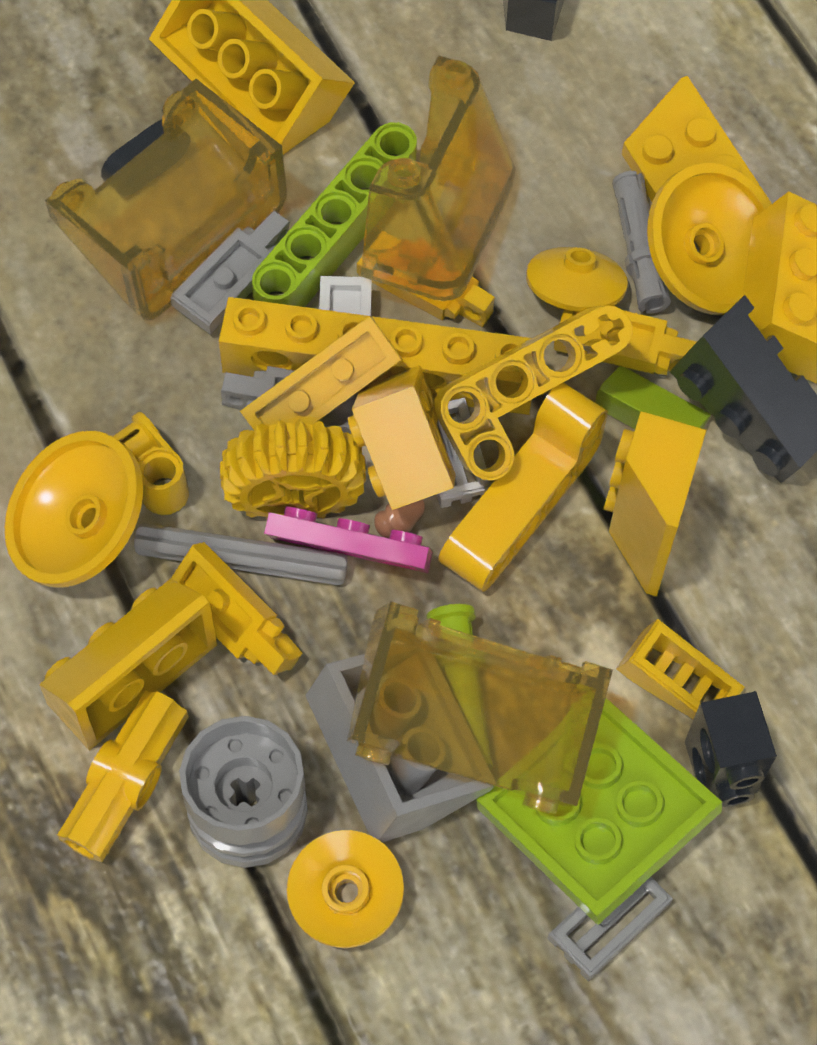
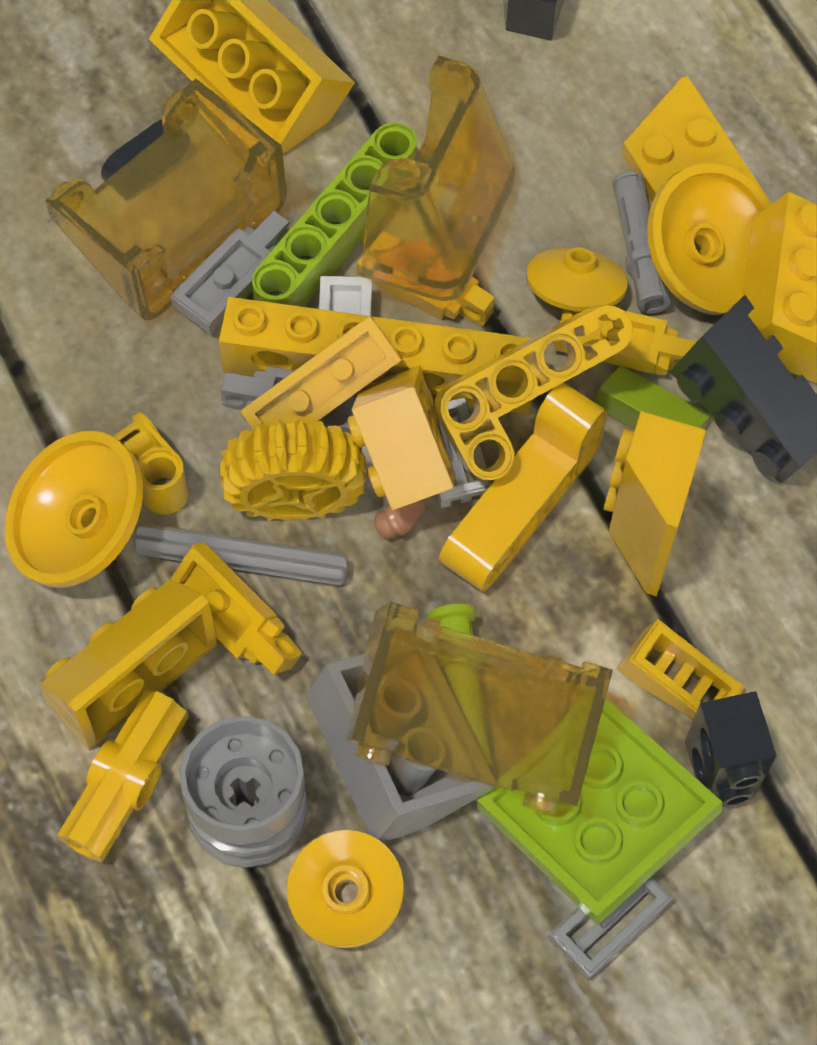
(349, 538): plate -> none

